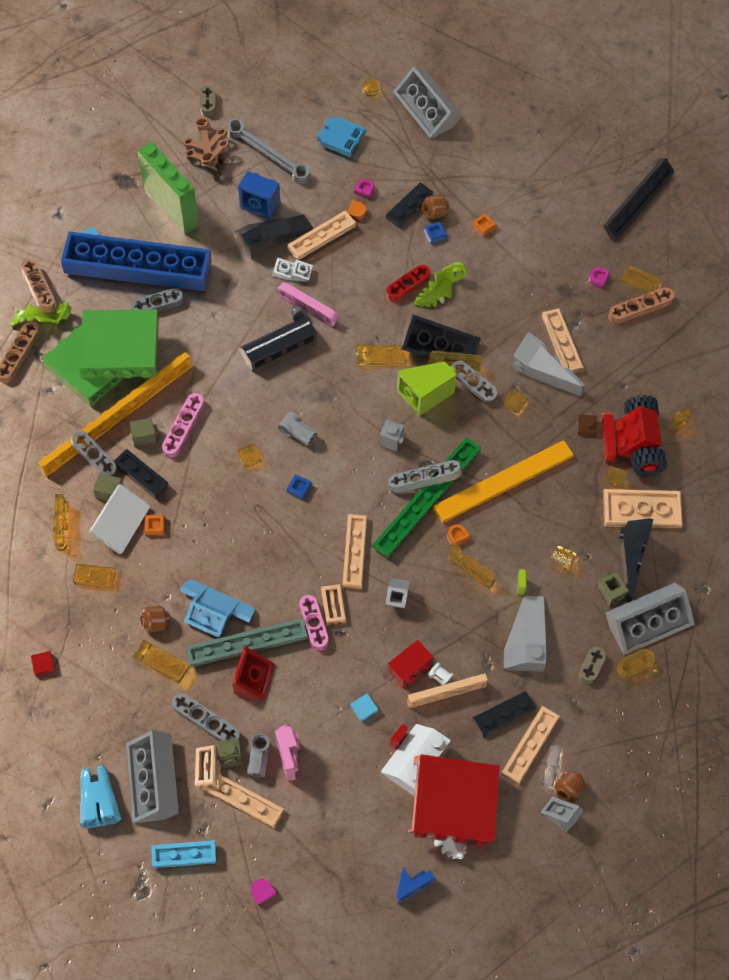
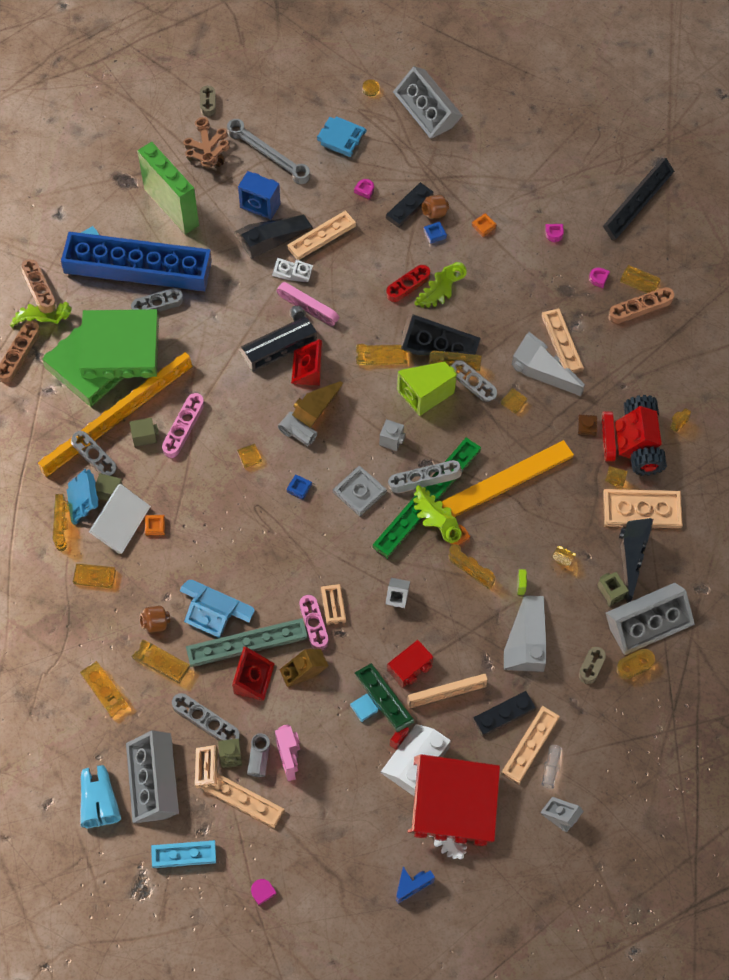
(42, 663): red tile -> none
(82, 495): none -> dark azure plate
(103, 688): none -> clear yellow plate
(141, 473): black plate -> none
(304, 666): none -> pearl gold slope
(307, 364): none -> red slope
(314, 403): none -> pearl gold slope
(354, 551): light nougat tile -> none
(357, 210): orange tile -> none
(359, 491): none -> light grey tile
(384, 697): none -> dark green tile
(436, 515): none -> lime plant
(441, 674): white bush -> none
(554, 232): none -> dark pink tile
(570, 786): dark orange head -> none

